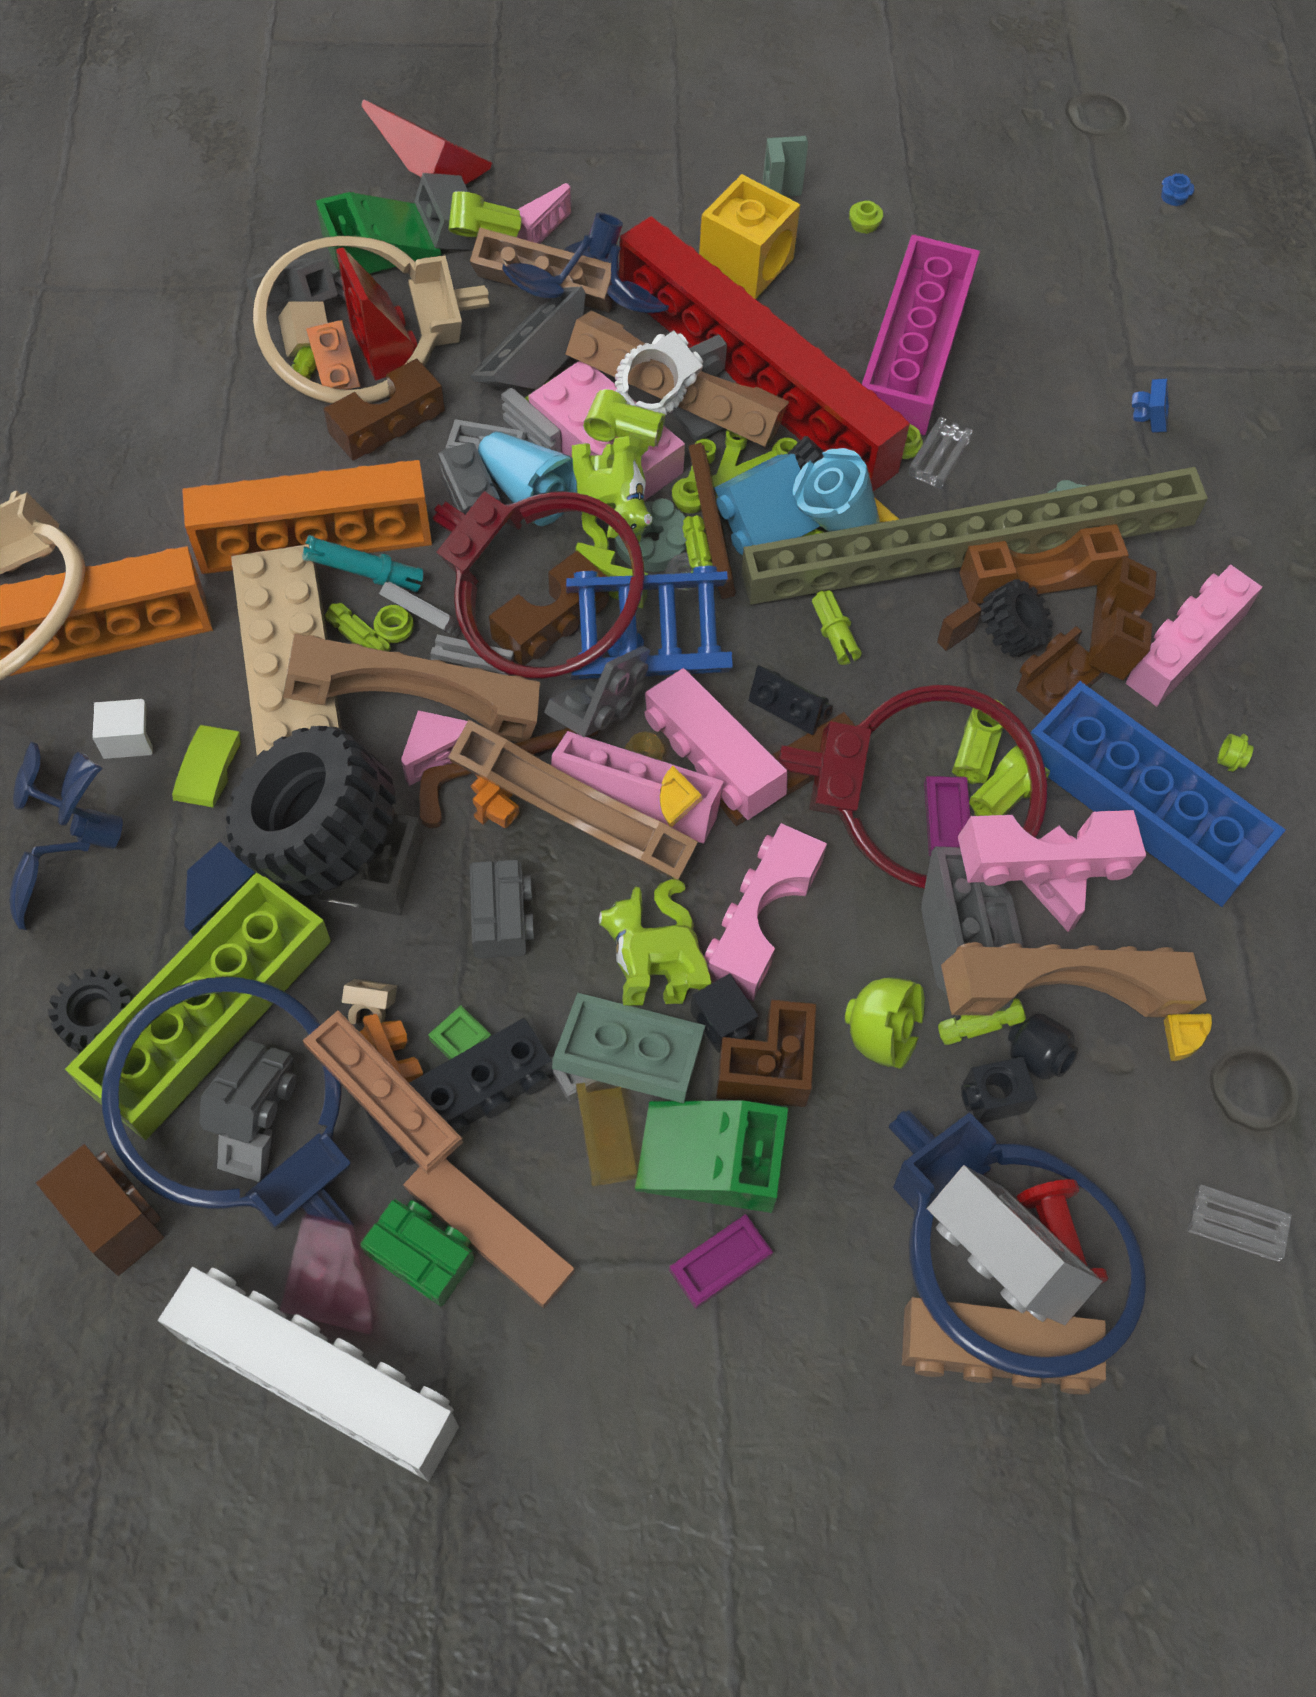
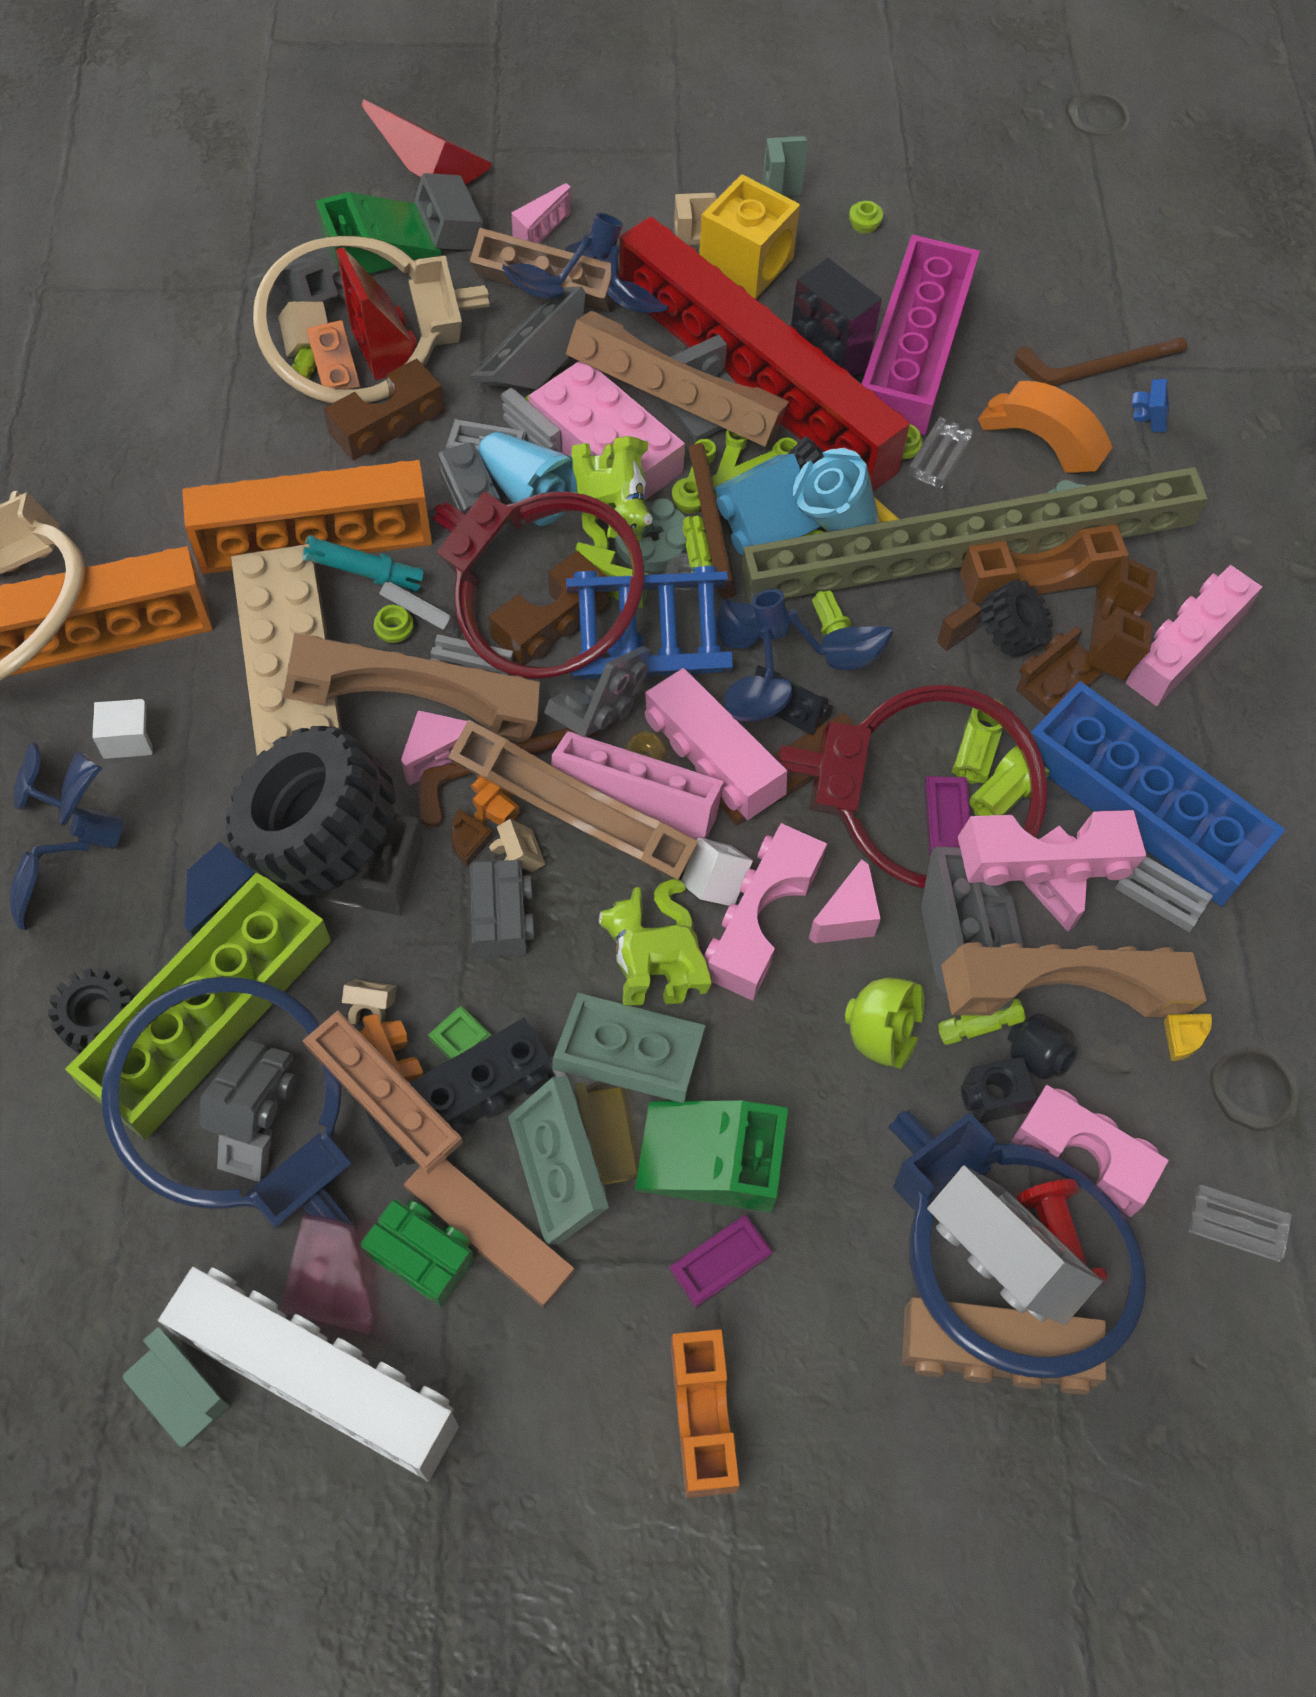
(102, 1208): reddish brown brick -> none
(174, 1389): none -> sand green panel
(205, 766): lime slope -> none
(354, 628): lime axle -> none
(468, 837): none -> reddish brown tile
(471, 213): lime piece -> none
(519, 844): none -> tan tile
(558, 1161): none -> sand green plate
(613, 417): lime piece -> none
(672, 352): white piece -> none
(677, 796): yellow tile -> none
(688, 215): none -> tan panel
(703, 1414): none -> orange arch
(716, 871): none -> white panel
(724, 1012): black brick -> none
(768, 618): none -> dark blue plant
(771, 1069): reddish brown brick -> none
(837, 316): none -> black brick
(850, 911): none -> bright pink slope
(1037, 370): none -> reddish brown piece
(1055, 417): none -> orange arch
(1126, 1164): none -> bright pink arch
(1168, 887): none -> light grey tile
(1176, 189): blue plate -> none
(1235, 752): lime plate -> none

